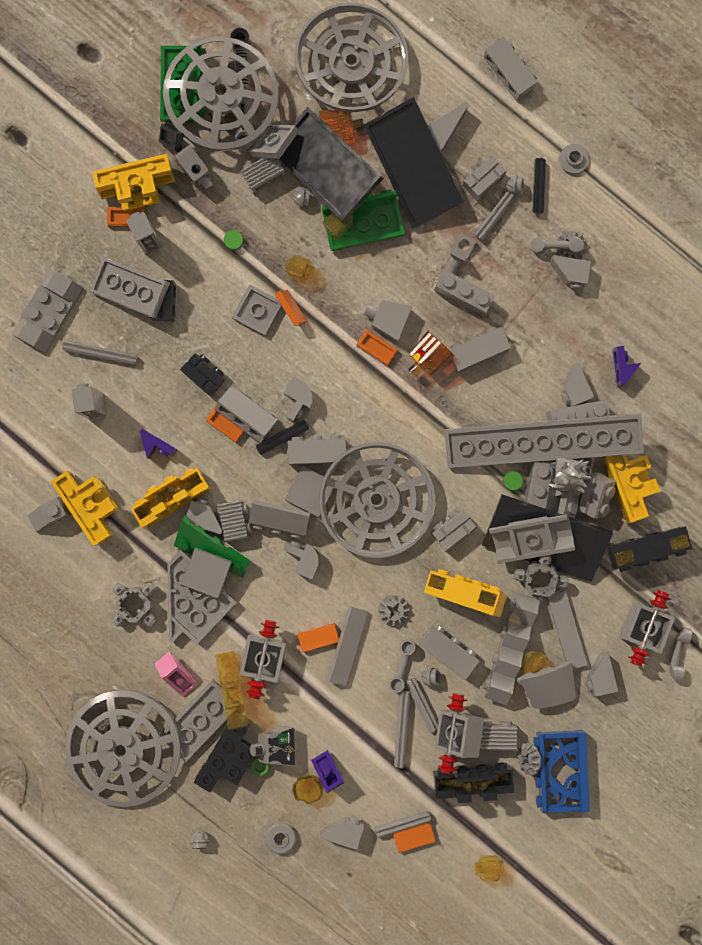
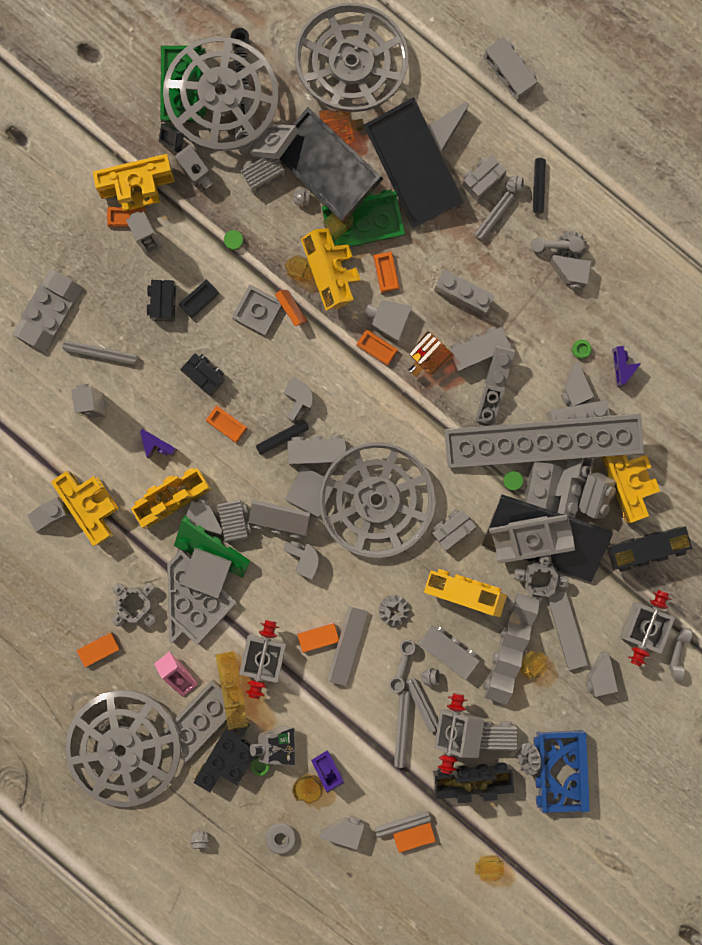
(98, 649): none -> orange tile
(129, 287): light grey tile -> none
(199, 299): none -> black tile
(246, 414): light grey brick -> none
(326, 266): none -> yellow piece
(386, 272): none -> orange tile
(459, 255): light grey bracket -> none
(494, 385): none -> light grey slope
(549, 686): light grey slope -> none
(567, 164): light grey piece -> none
(569, 475): light grey hair -> none
(581, 349): none -> bright green tile

